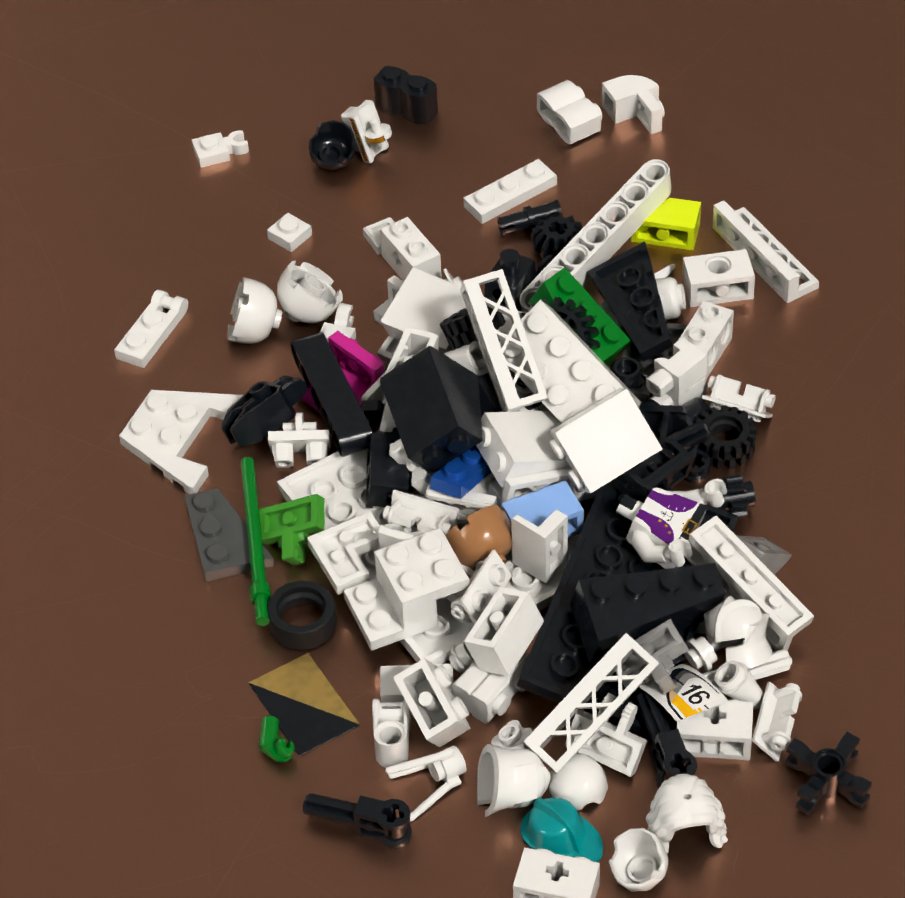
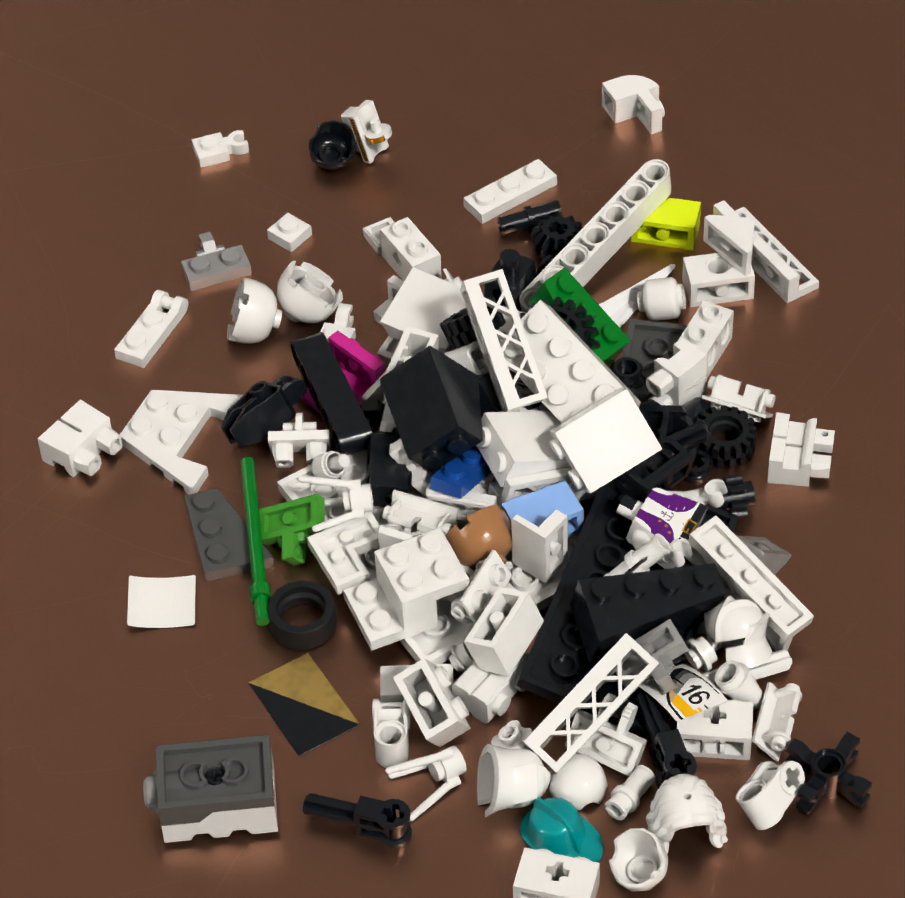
(79, 440): none -> white hips
(161, 602): none -> white sticker
(213, 788): none -> dark grey piece
(215, 264): none -> light grey hinge
(271, 744): green arm -> none
(330, 464): none -> white cylinder
(356, 498): none -> white plant
(405, 95): black brick -> none
(569, 111): white brick -> none
(626, 796): none -> white pin
(634, 299): black wing -> none
(652, 550): none -> white pin
(732, 239): none -> white slope
(770, 792): none -> white piece
(793, 448): none -> white hips

